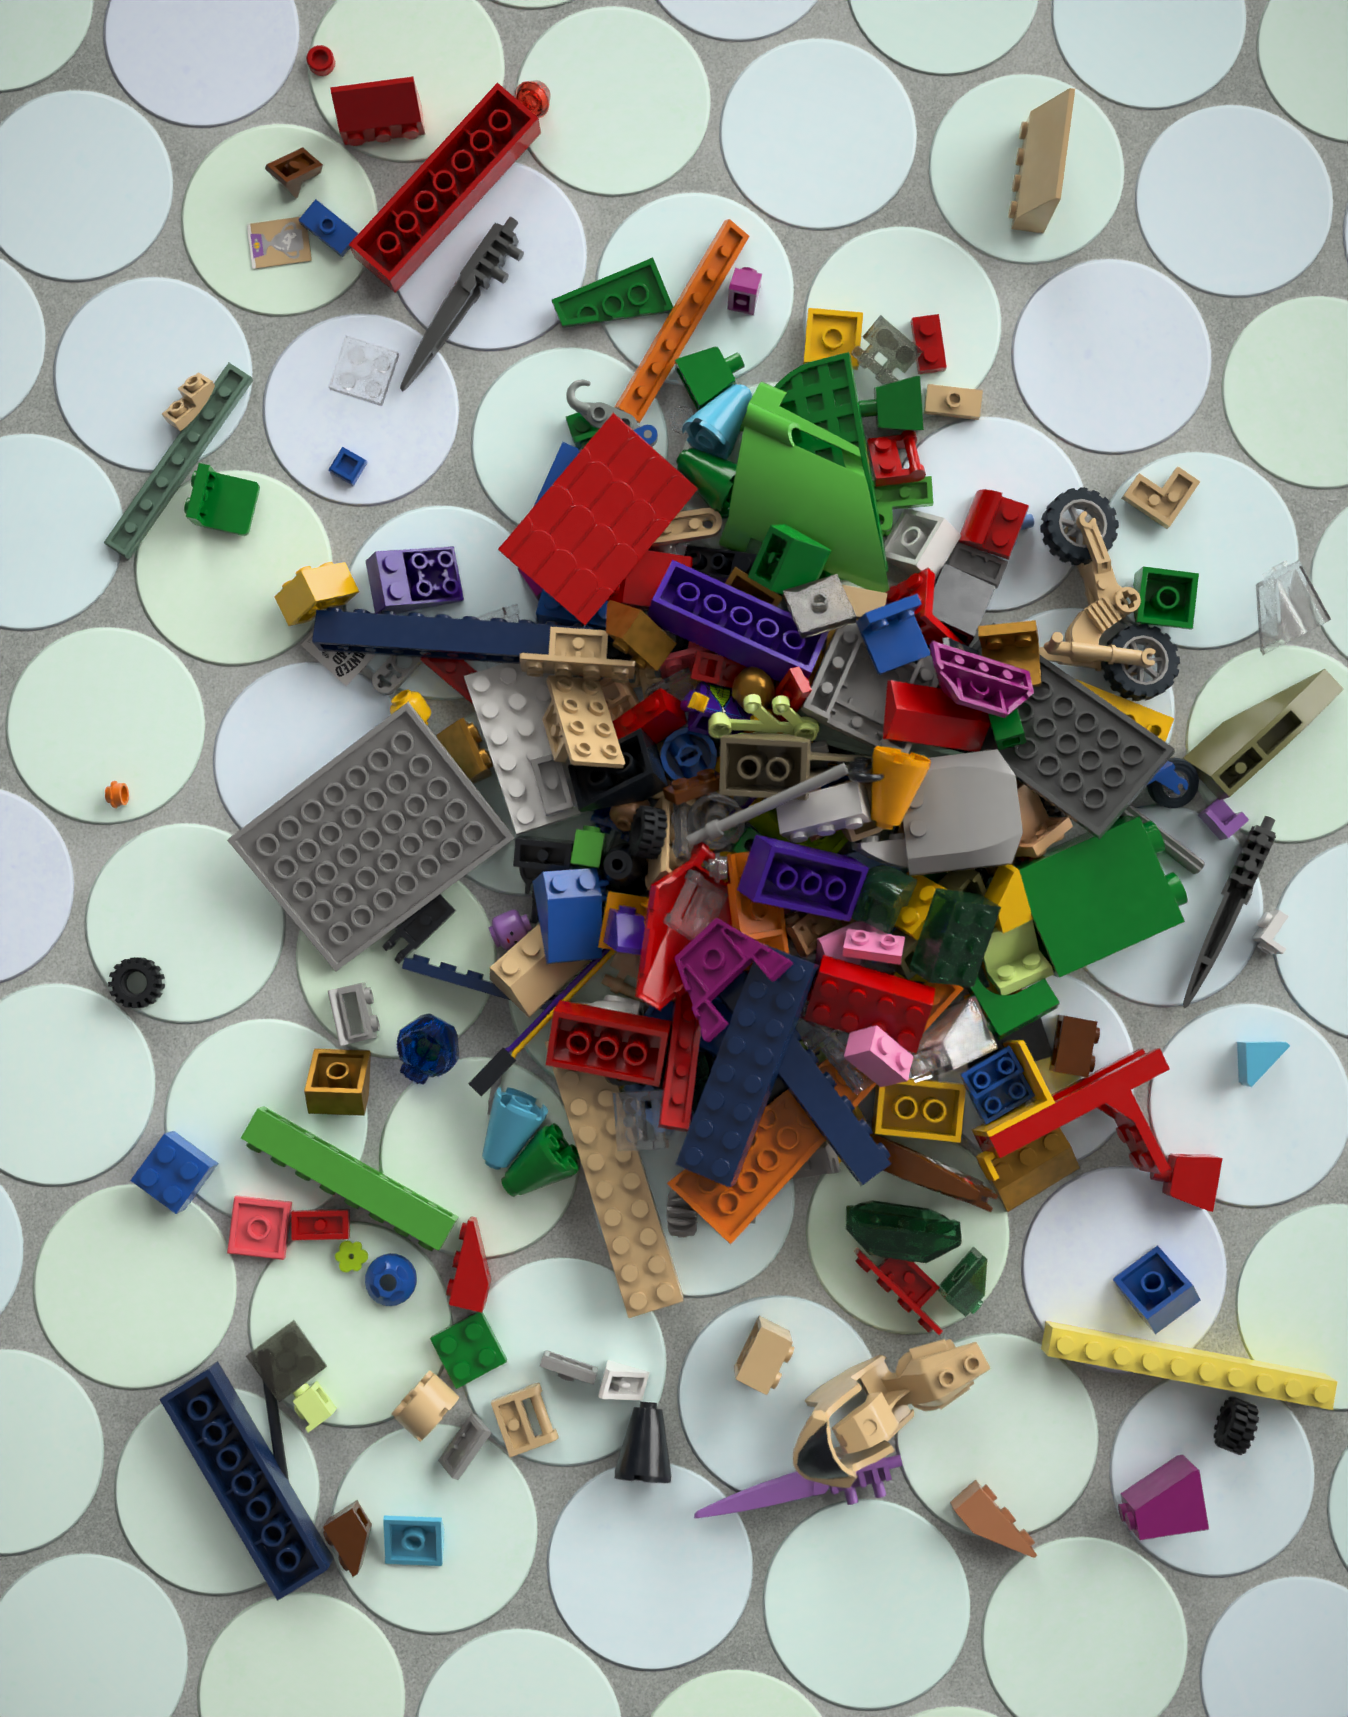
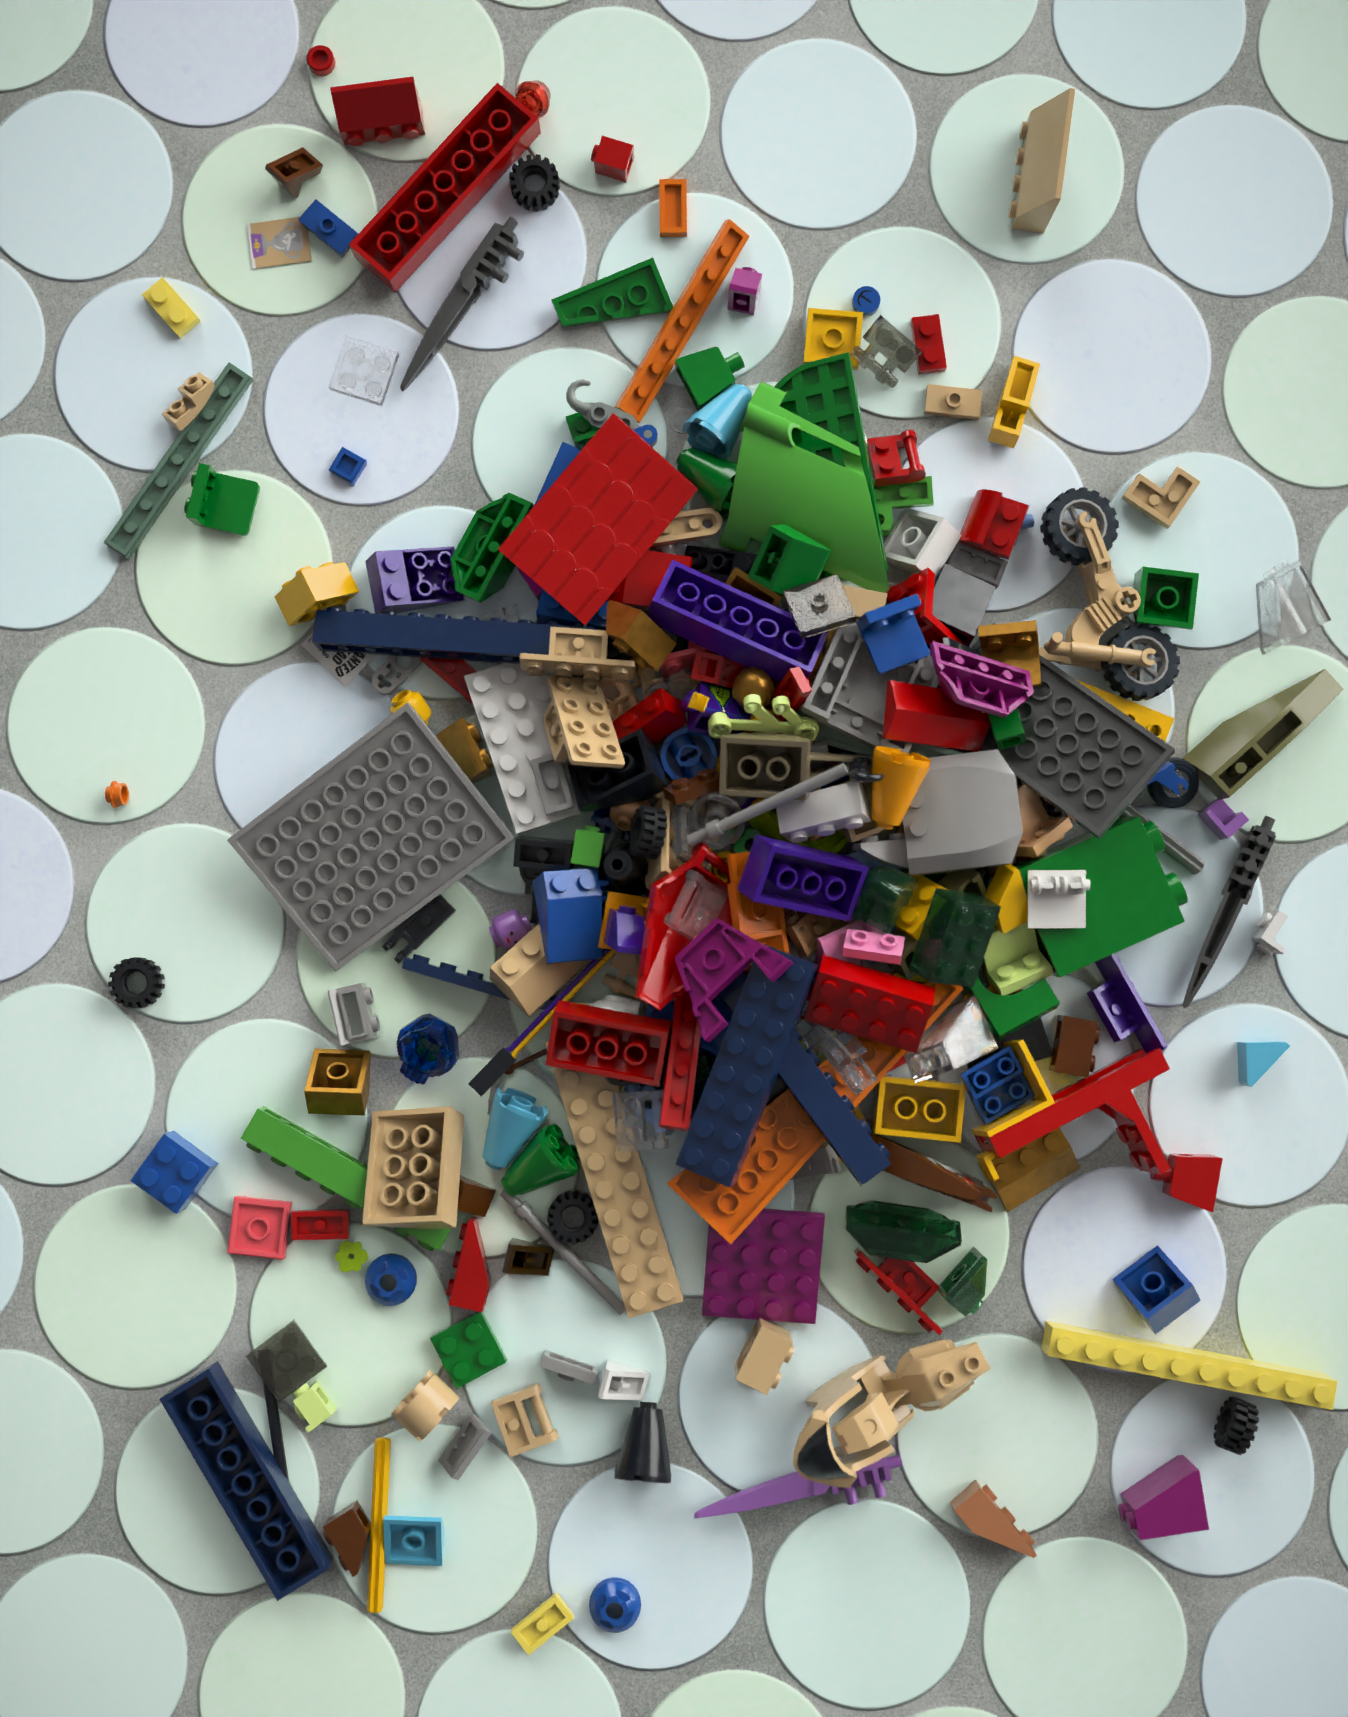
(171, 307): none -> light yellow plate
(379, 1508): none -> yellow axle
(414, 1168): none -> tan slope
(474, 1197): none -> reddish brown slope
(477, 563): none -> green wedge
(520, 1063): none -> reddish brown hinge
(524, 1211): none -> light grey bar
(527, 1258): none -> dark brown slope
(532, 167): none -> black tyre
(542, 1623): none -> light yellow plate
(568, 1234): none -> black tyre
(613, 158): none -> red brick
(615, 1591): none -> blue piece
(673, 207): none -> orange tile
(680, 1216): light grey gear -> none
(718, 867): clear plate -> none
(767, 1269): none -> magenta plate
(866, 300): none -> blue tile
(878, 1056): bright pink brick -> none
(896, 405): green torso -> none
(1014, 402): none -> yellow slope
(1057, 898): none -> white hinge
(1122, 1007): none -> dark purple bracket

